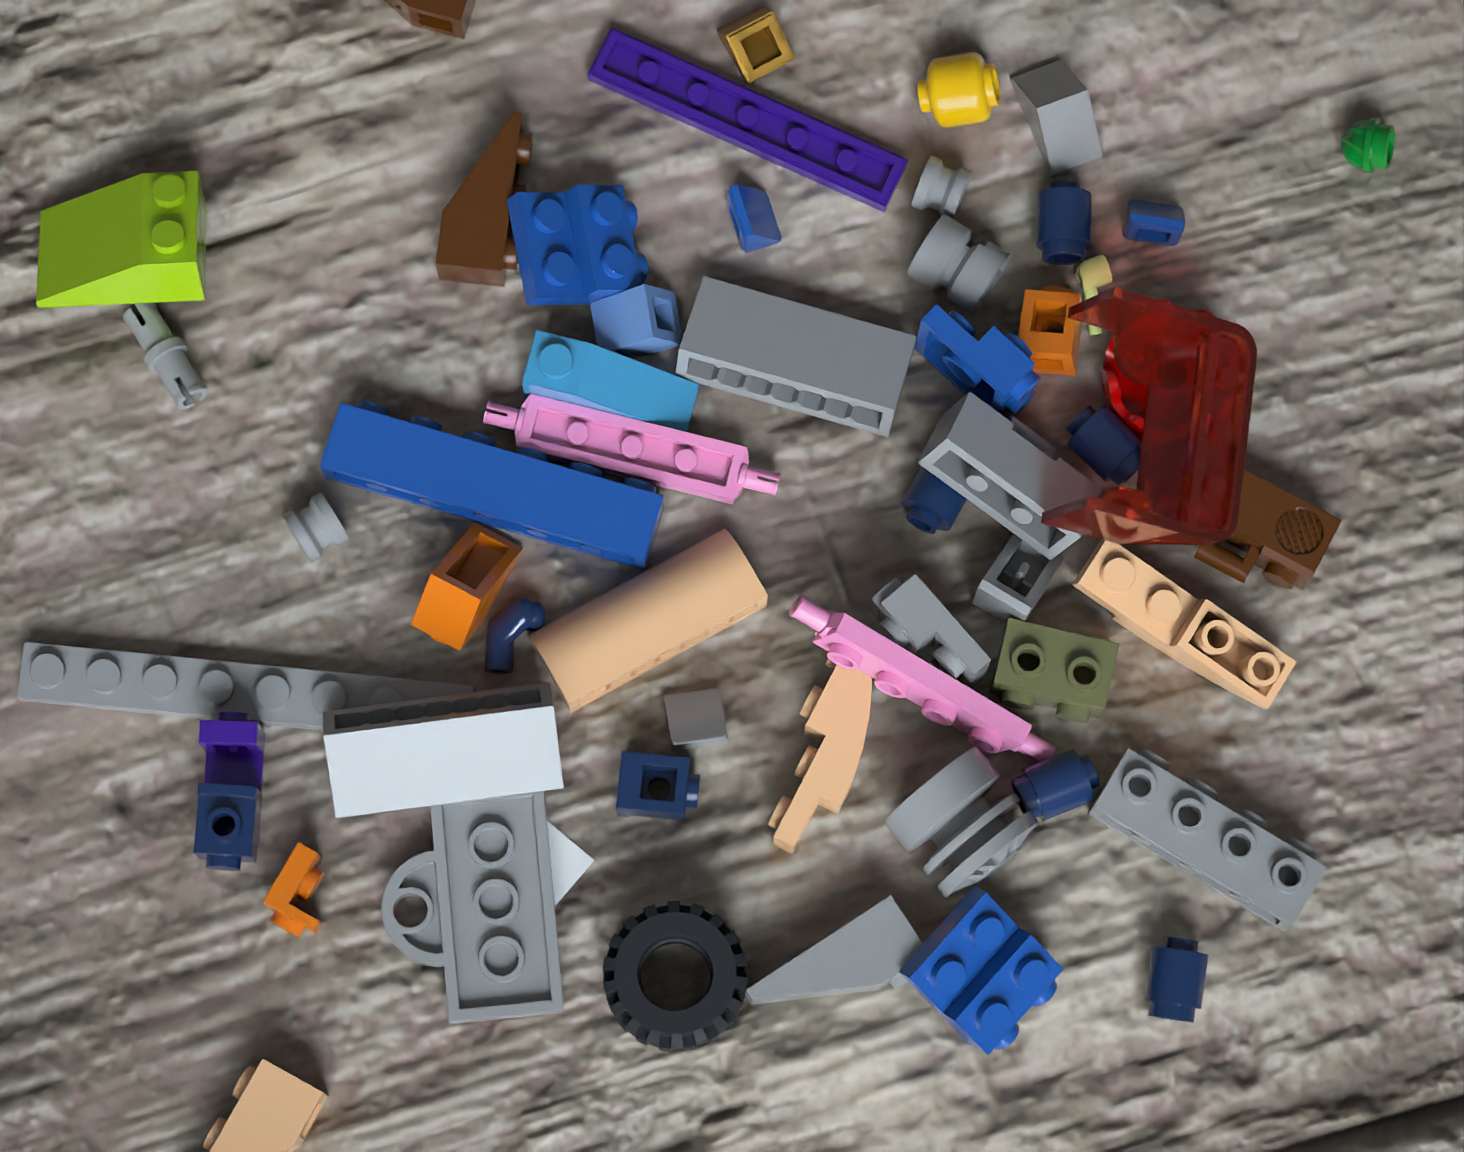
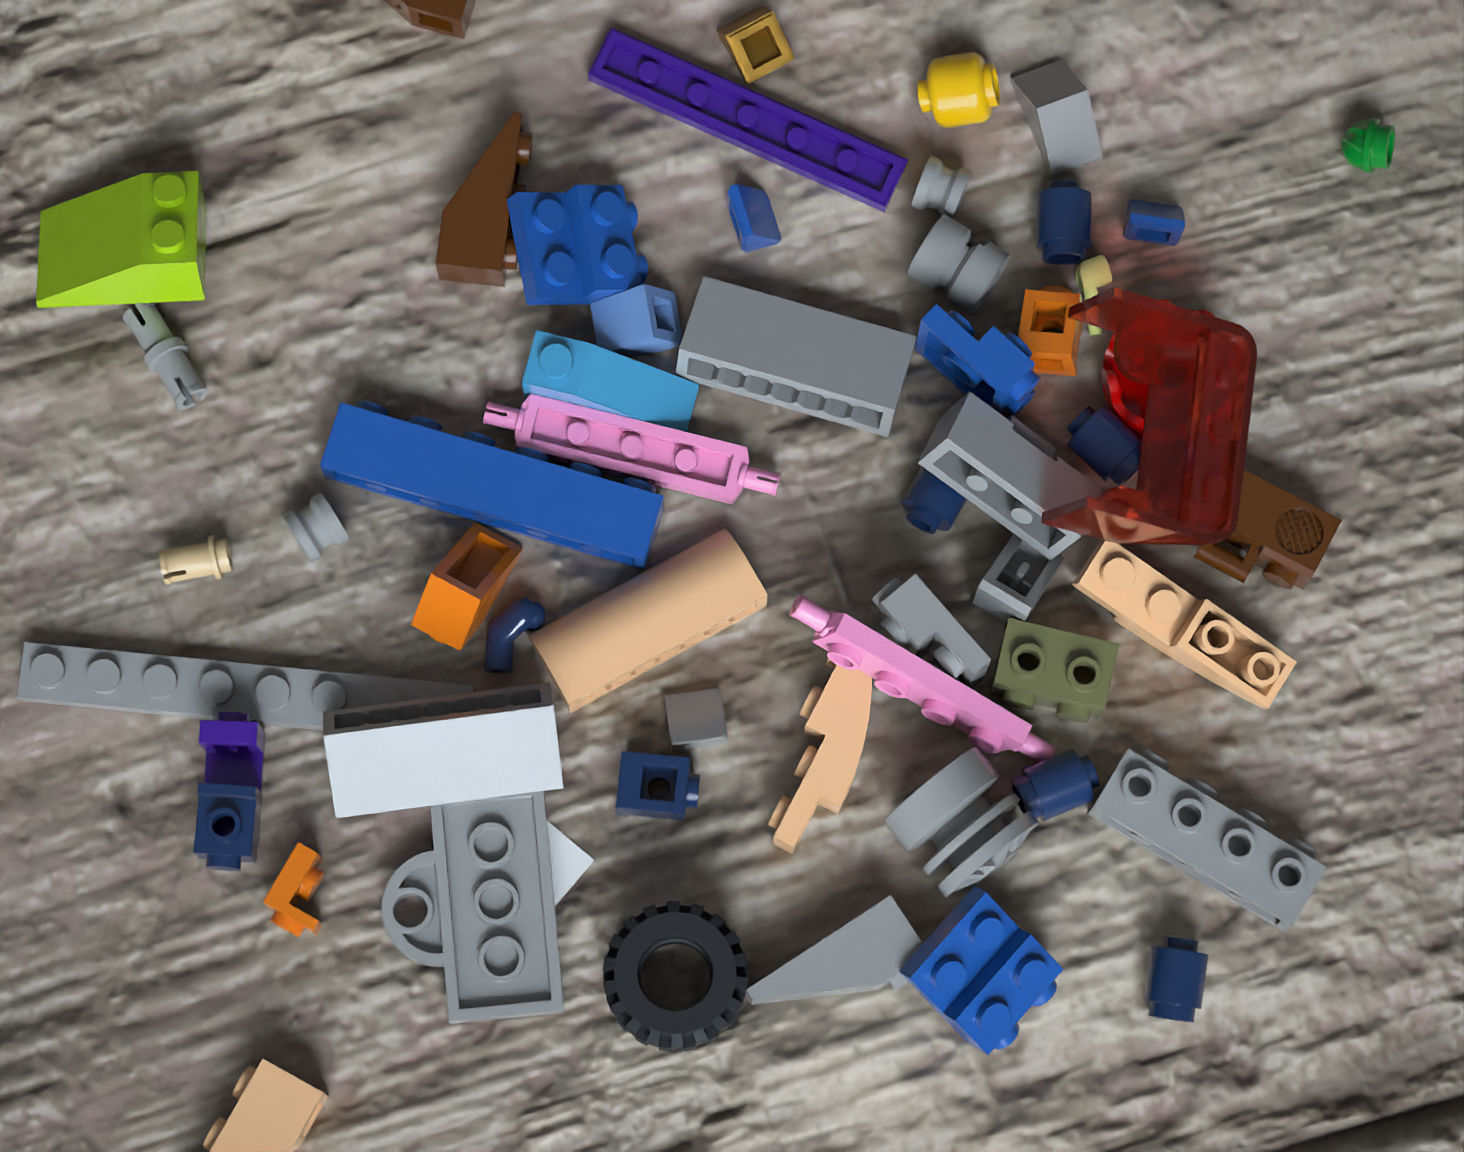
(196, 560): none -> tan pin

